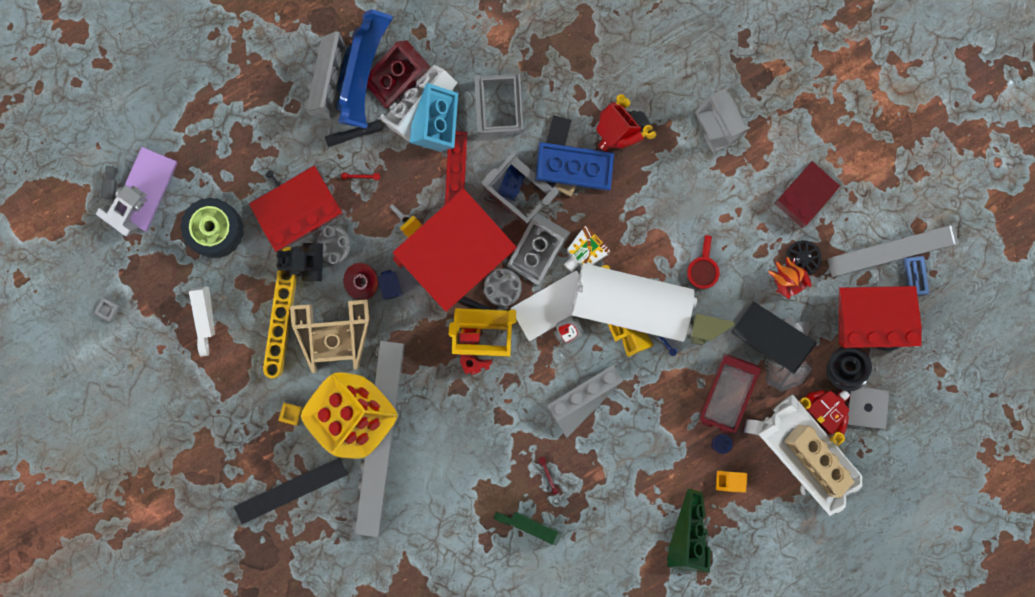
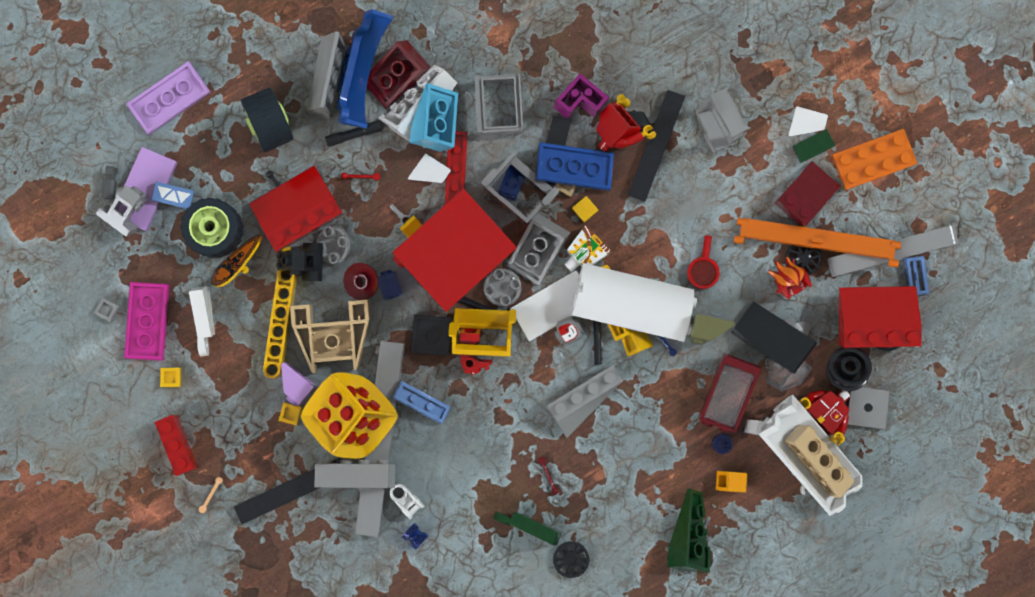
(146, 321): none -> dark pink tile
(168, 98): none -> lavender tile
(170, 377): none -> yellow tile
(172, 195): none -> medium blue tile
(176, 445): none -> red brick
(202, 509): none -> light nougat hinge
(235, 262): none -> shield
(267, 119): none -> black wheel
(296, 385): none -> lavender slope
(355, 475): none -> light grey brick
(406, 501): none -> white piece
(411, 534): none -> clear blue wheel
(420, 402): none -> medium blue tile
(429, 170): none -> white sticker
(431, 335): none -> black tile
(571, 559): none -> black wheel
(583, 94): none -> magenta brick
(585, 209): none -> yellow tile
(597, 343): none -> black bar
(656, 147): none -> black tile
(807, 121): none -> white sticker
(813, 146): none -> dark green tile
(818, 239): none -> orange piece
(874, 159): none -> orange plate

